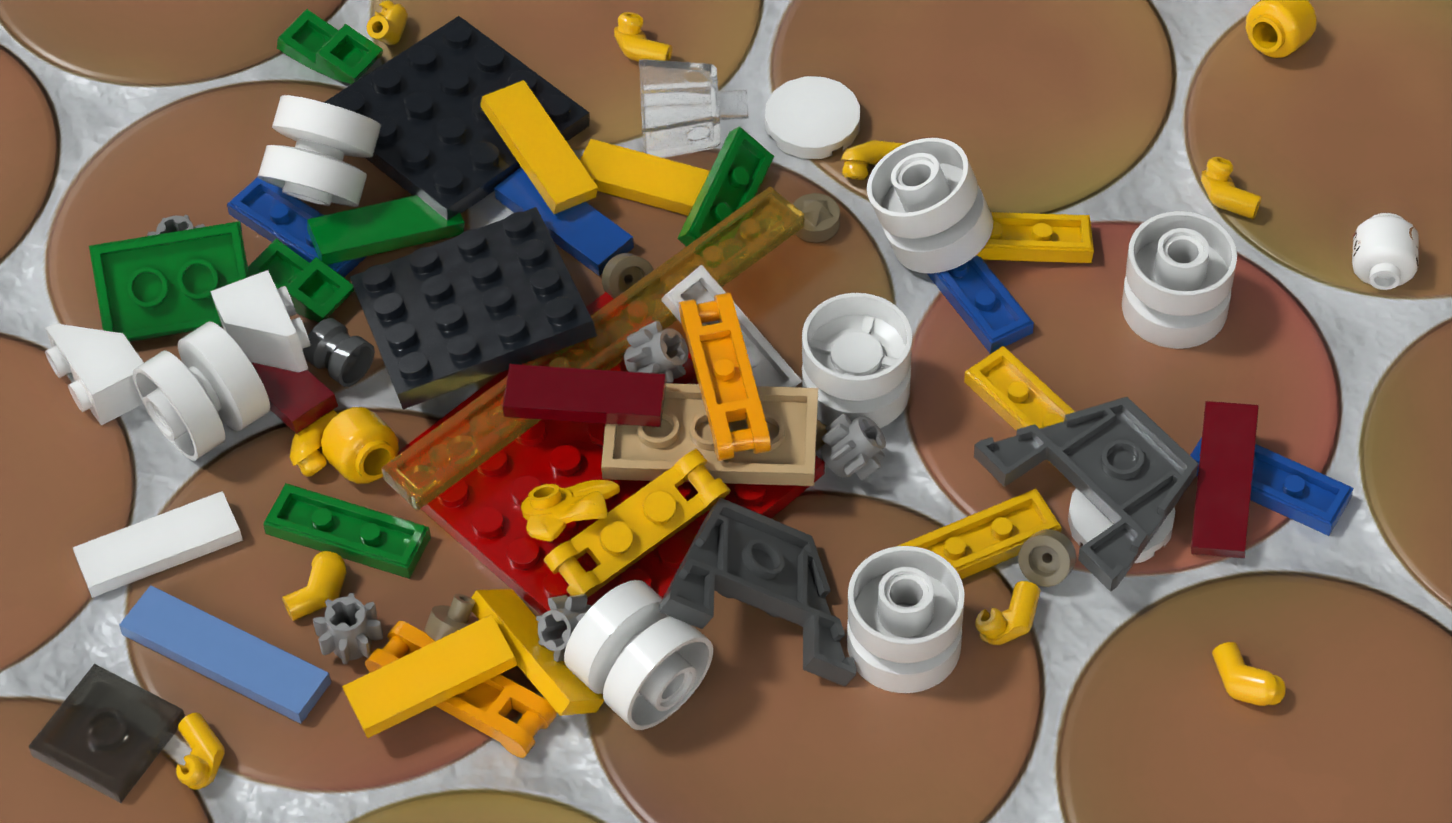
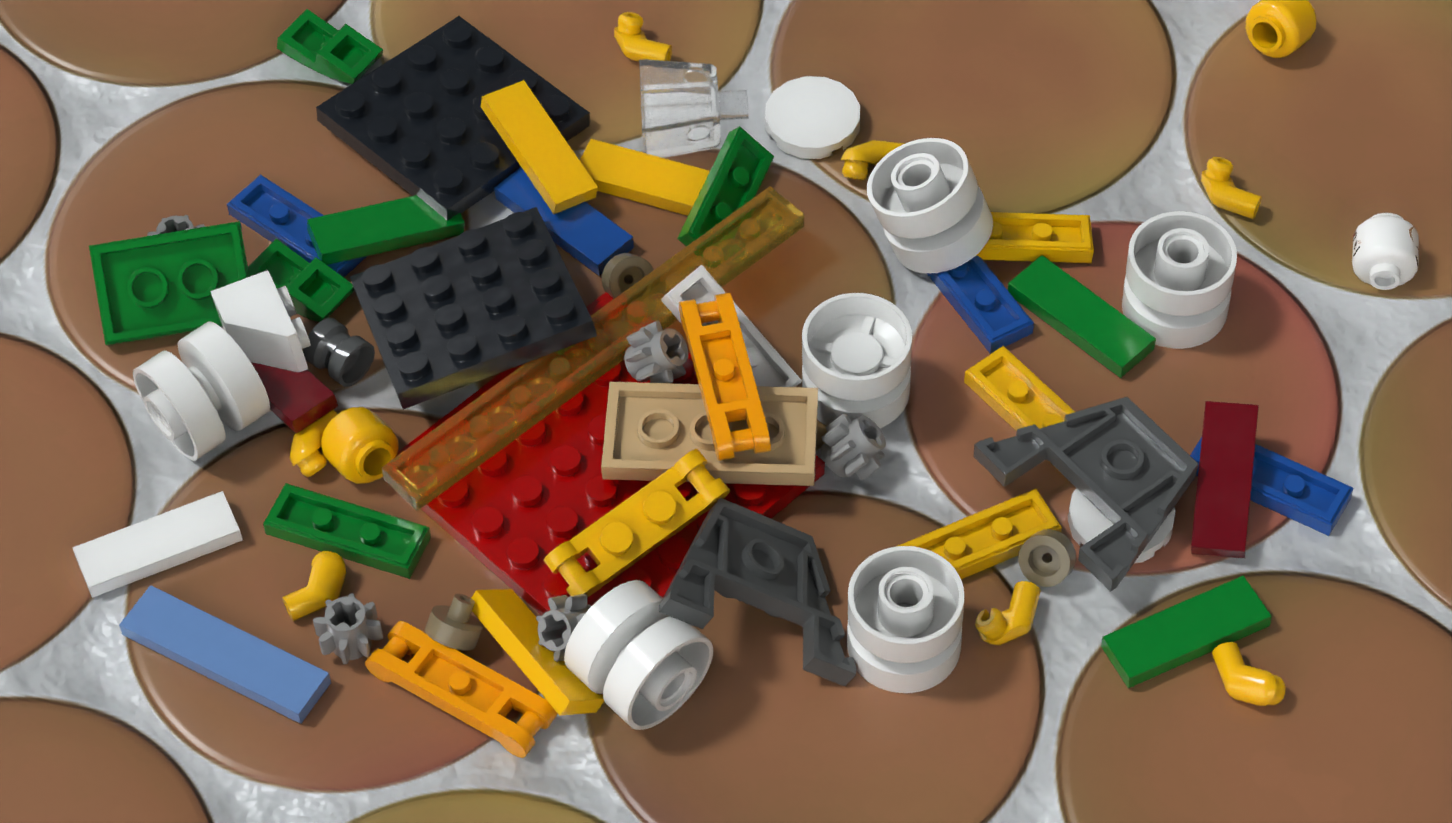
(99, 368): white slope -> none
(107, 733): clear smoke tile -> none
(205, 755): yellow arm -> none
(316, 165): white wheel -> none
(388, 24): yellow arm -> none
(429, 676): yellow tile -> none
(552, 507): yellow plate -> none
(584, 395): dark red tile -> none
(820, 217): dark tan tile -> none
(1081, 316): none -> green tile
(1185, 631): none -> green tile

